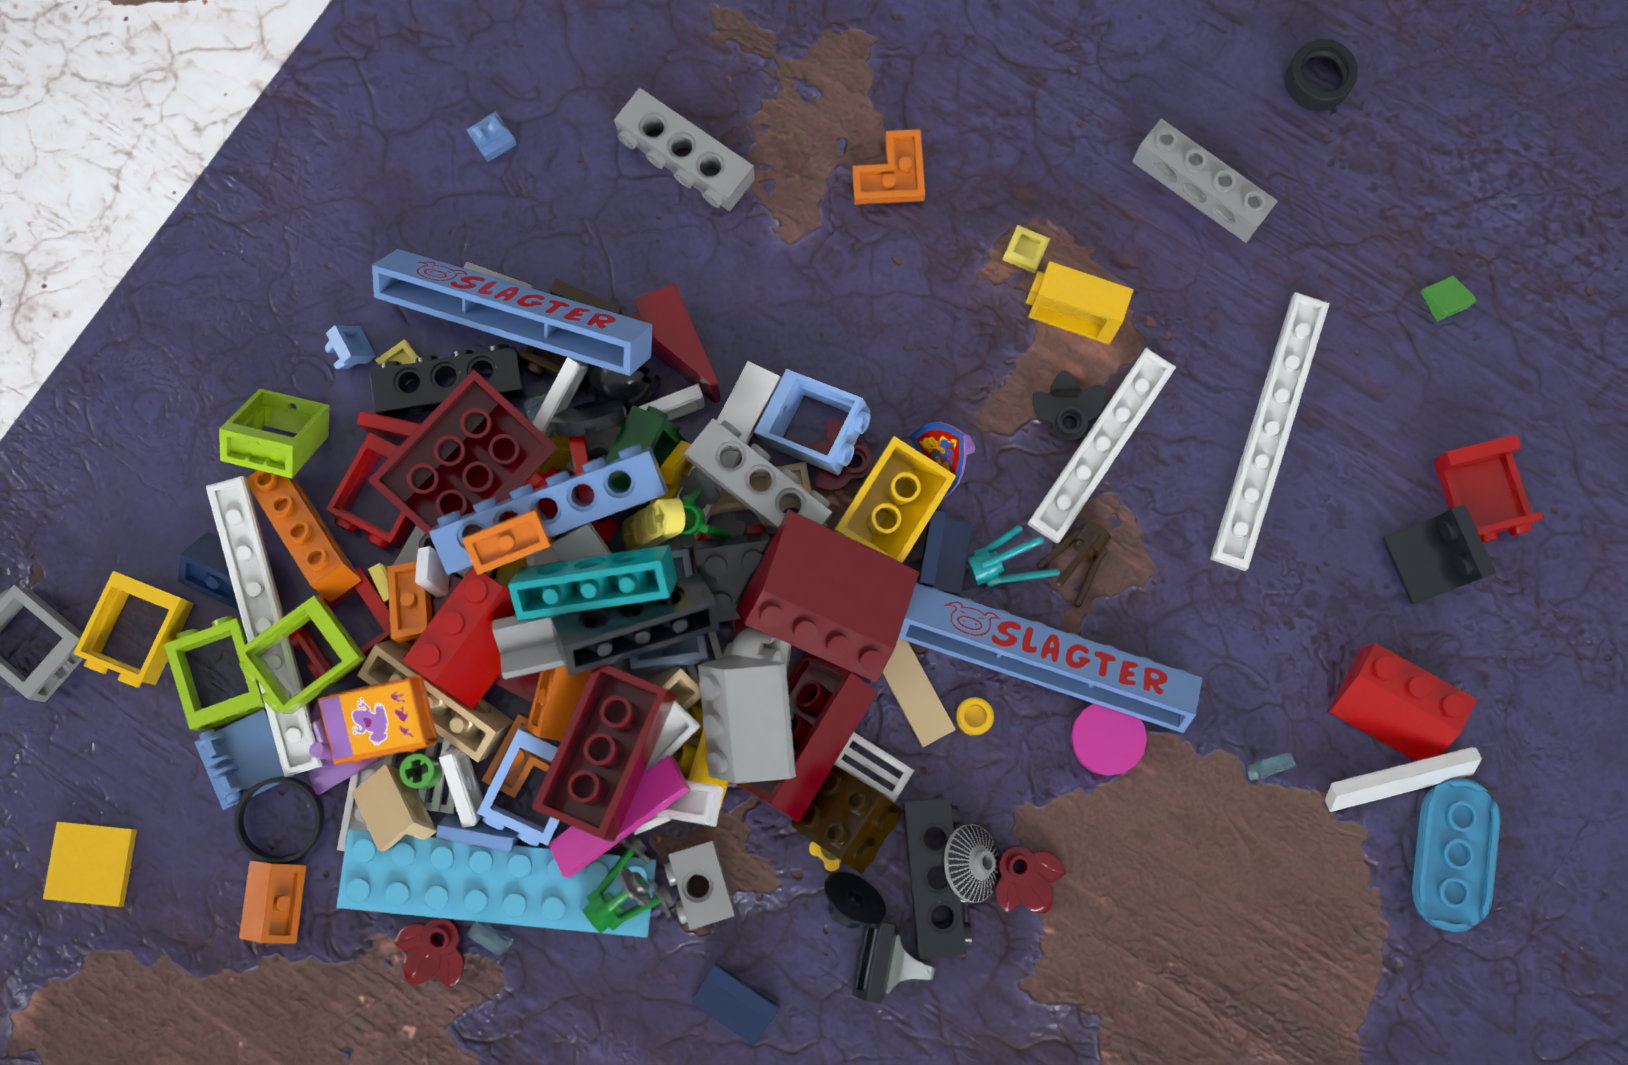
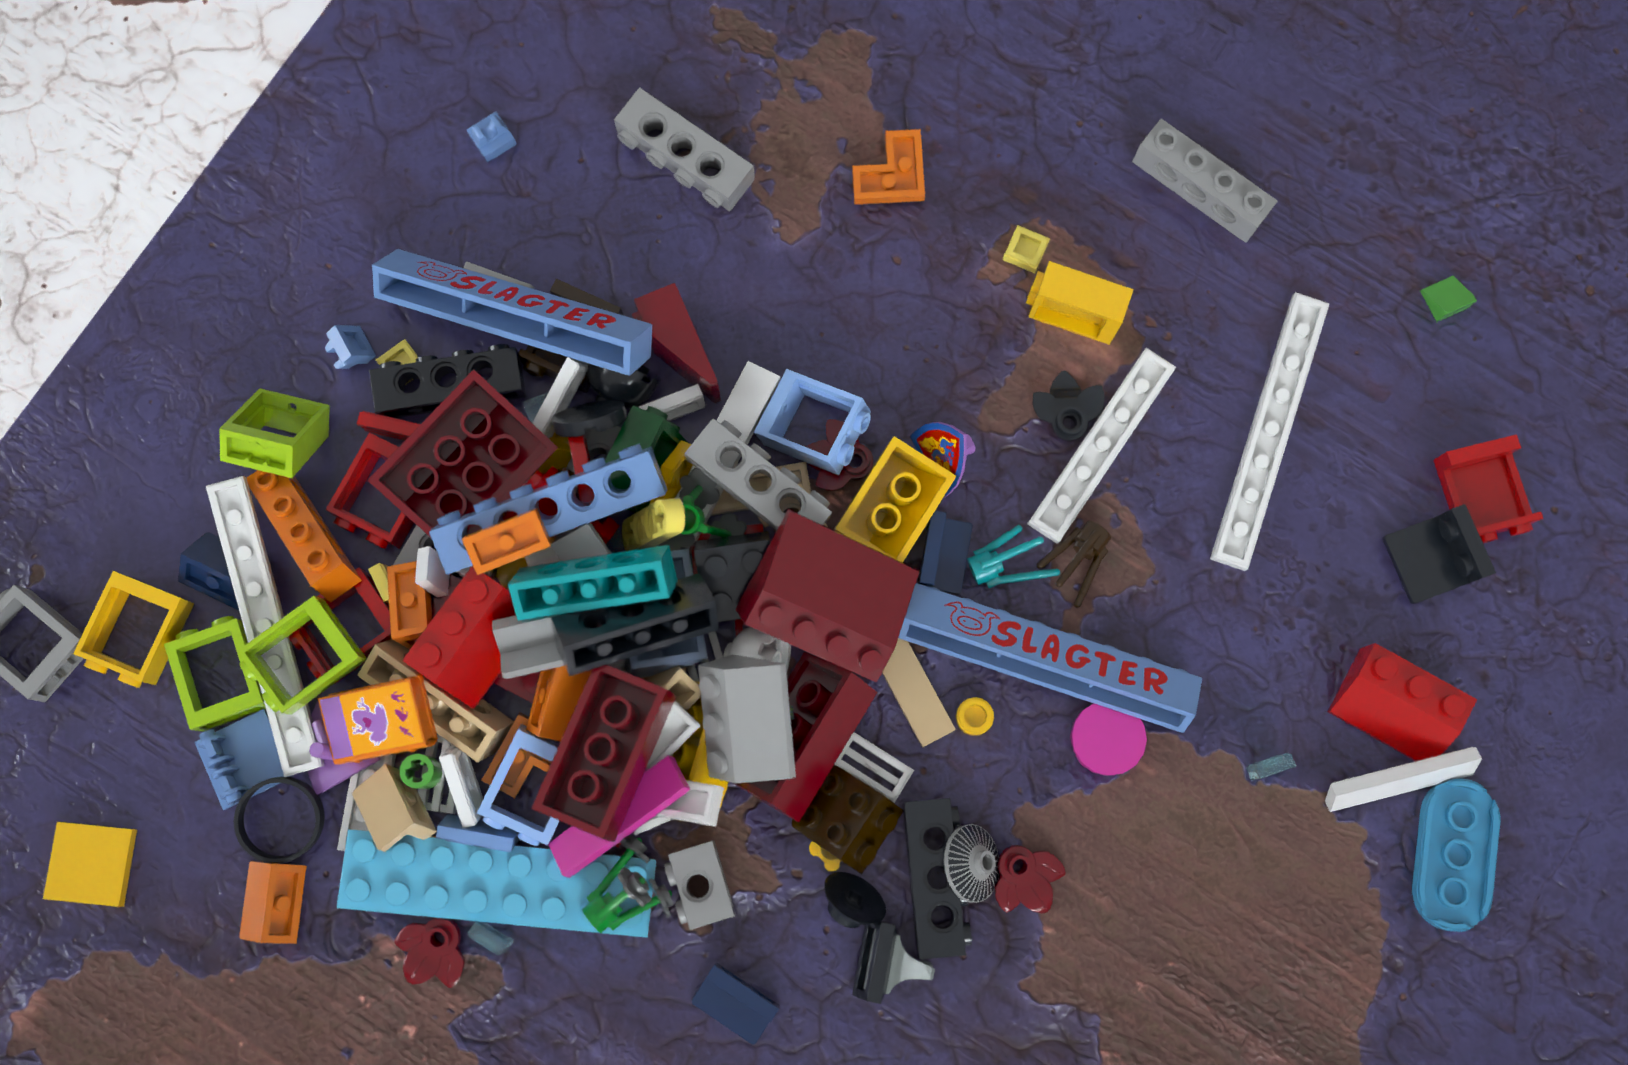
(1330, 52): black tyre -> none

